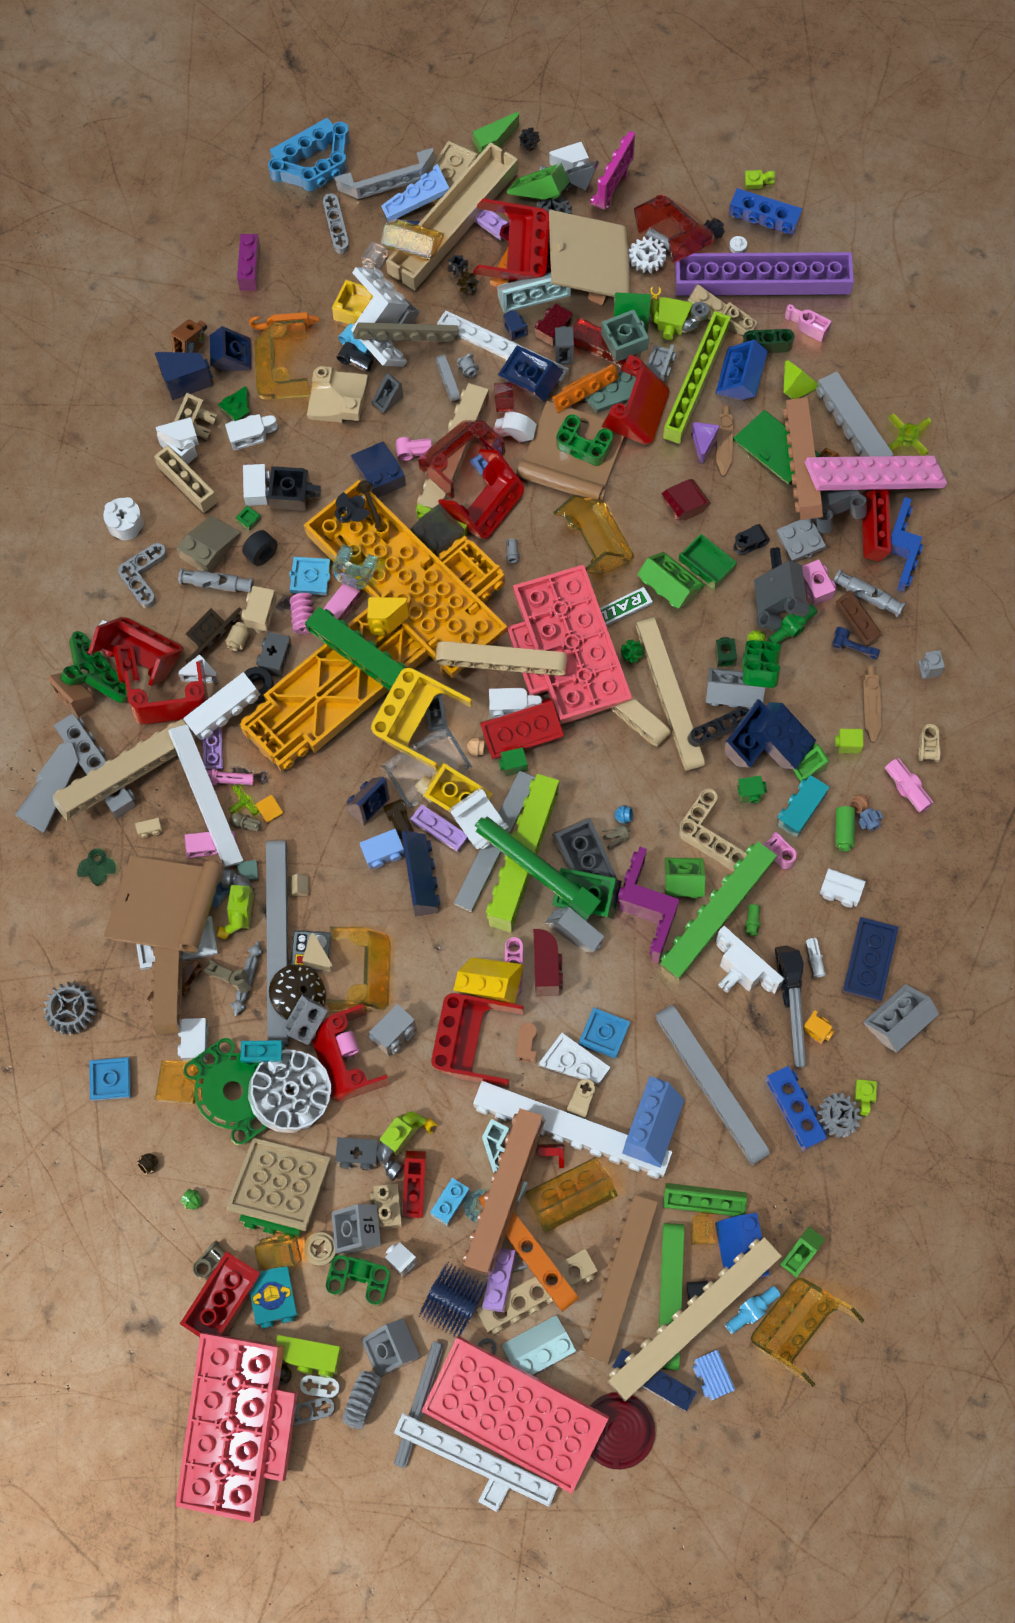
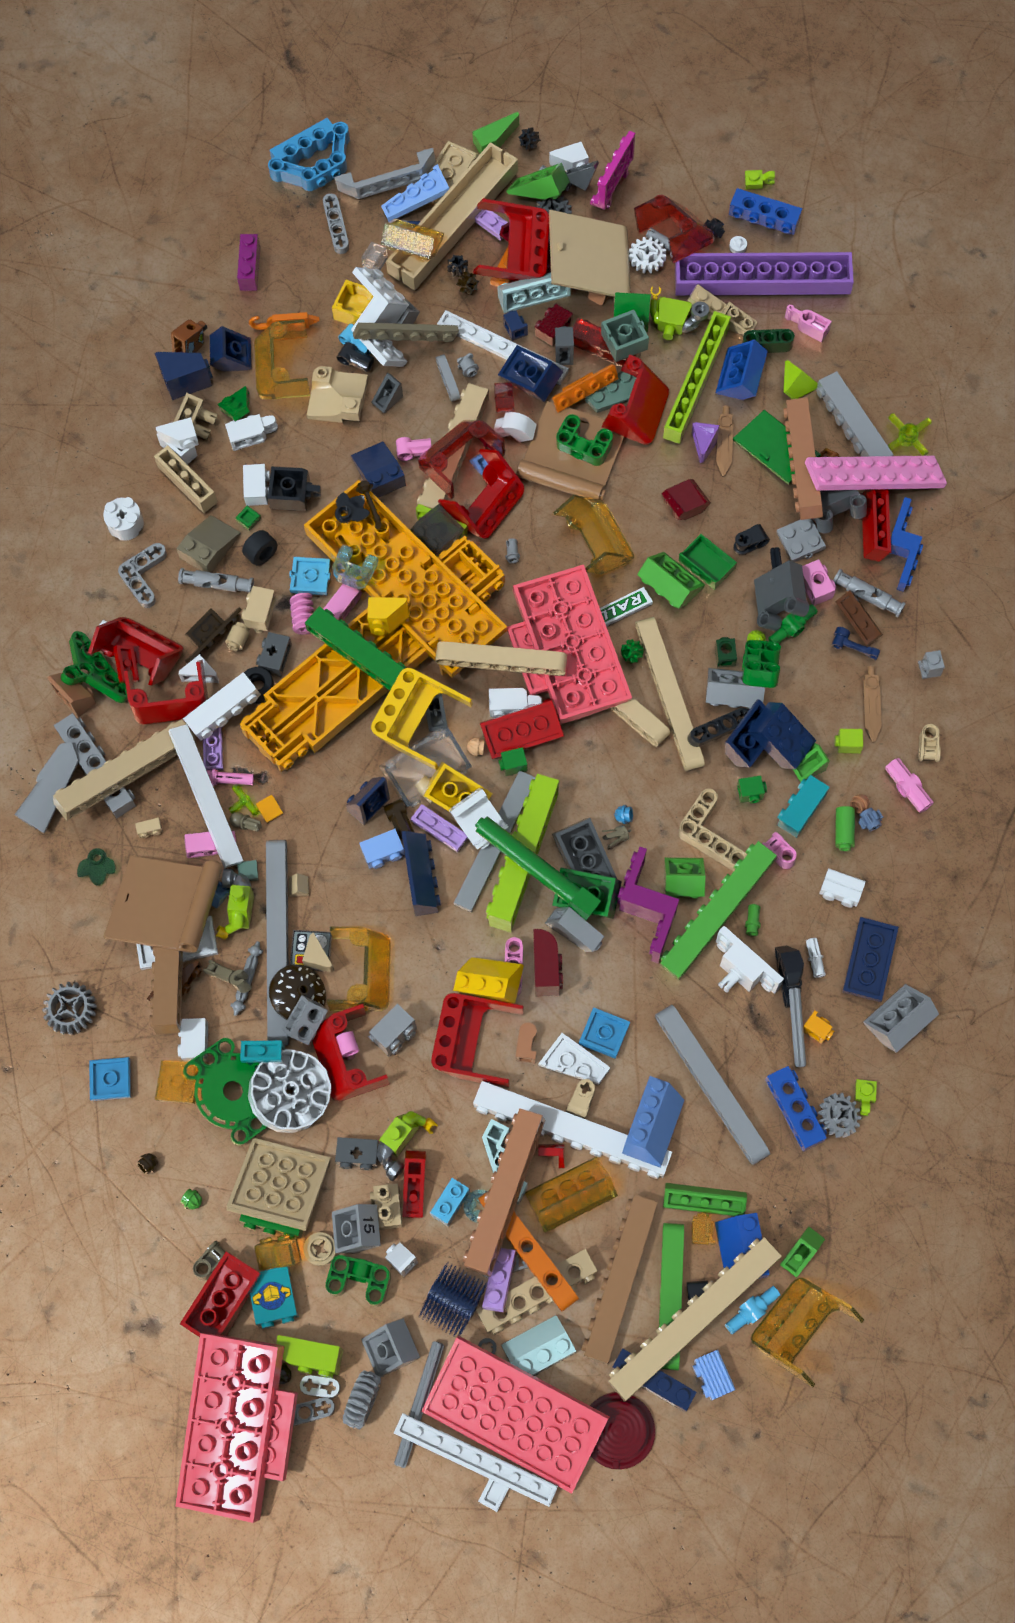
(660, 361): light grey bracket -> none

